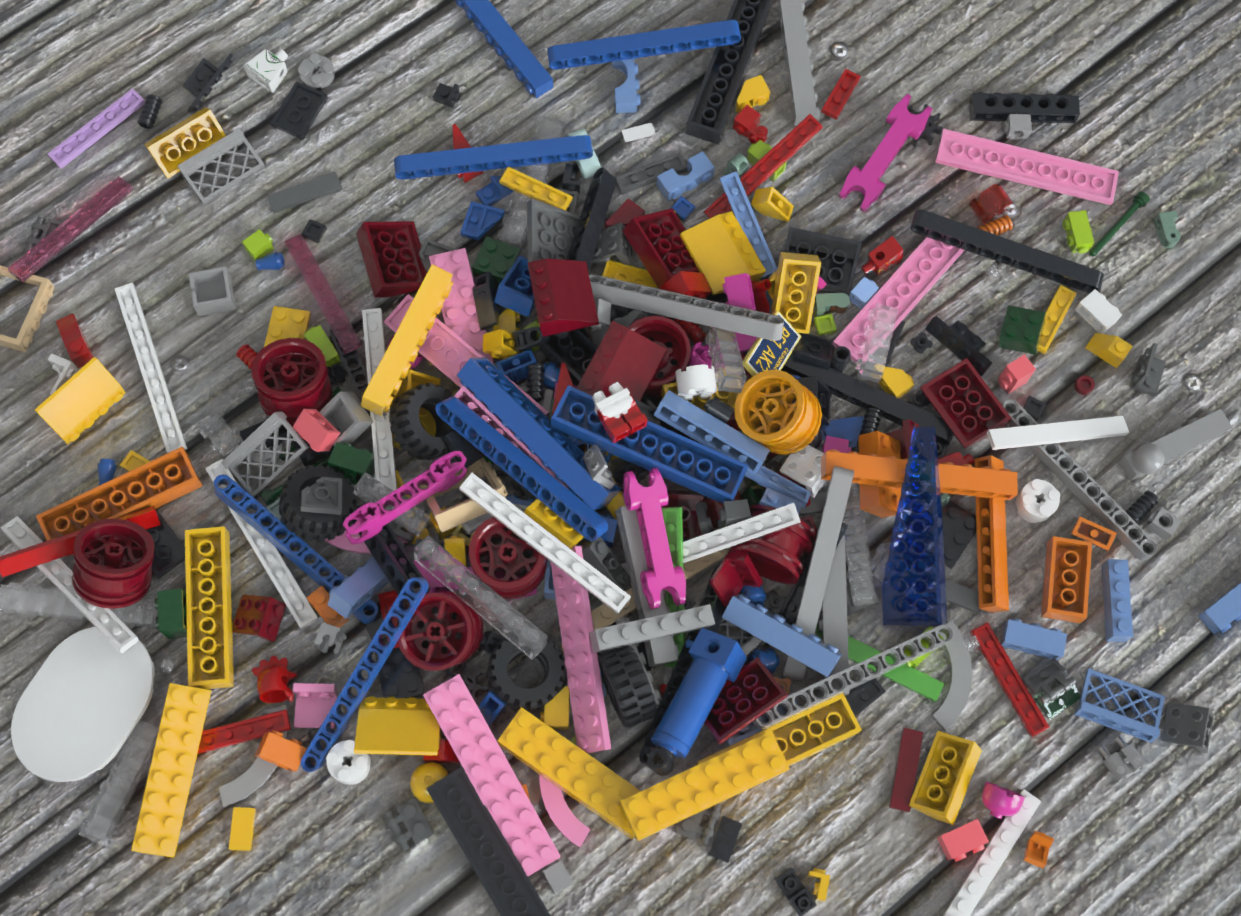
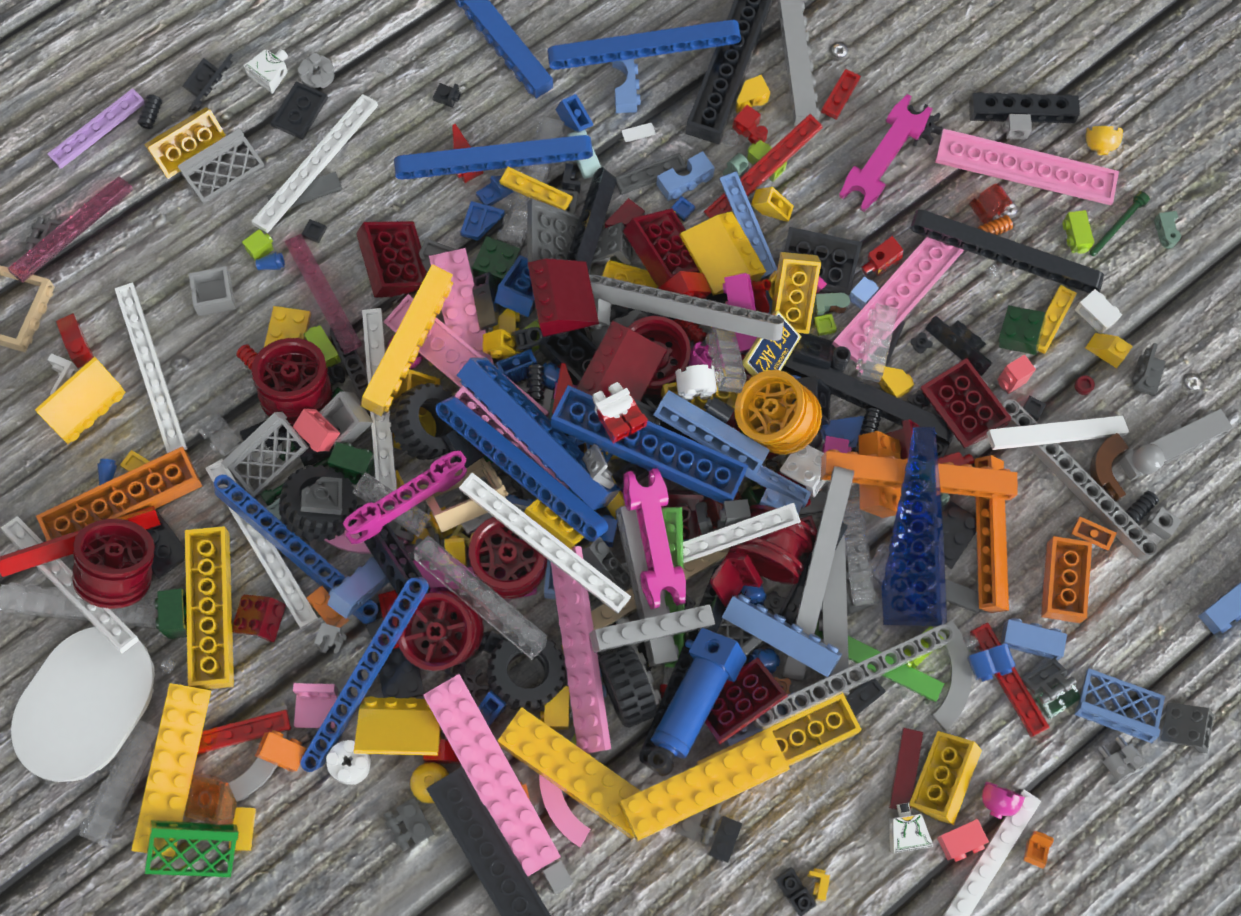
(196, 832): none -> green fence
(211, 800): none -> clear orange slope
(273, 680): red piece -> none
(314, 163): none -> white plate
(574, 114): none -> blue slope
(908, 831): none -> white torso
(991, 662): none -> blue brick
(1038, 491): white brick -> none
(1102, 466): none -> reddish brown arch
(1103, 139): none -> yellow cylinder
(1117, 600): medium blue brick -> none

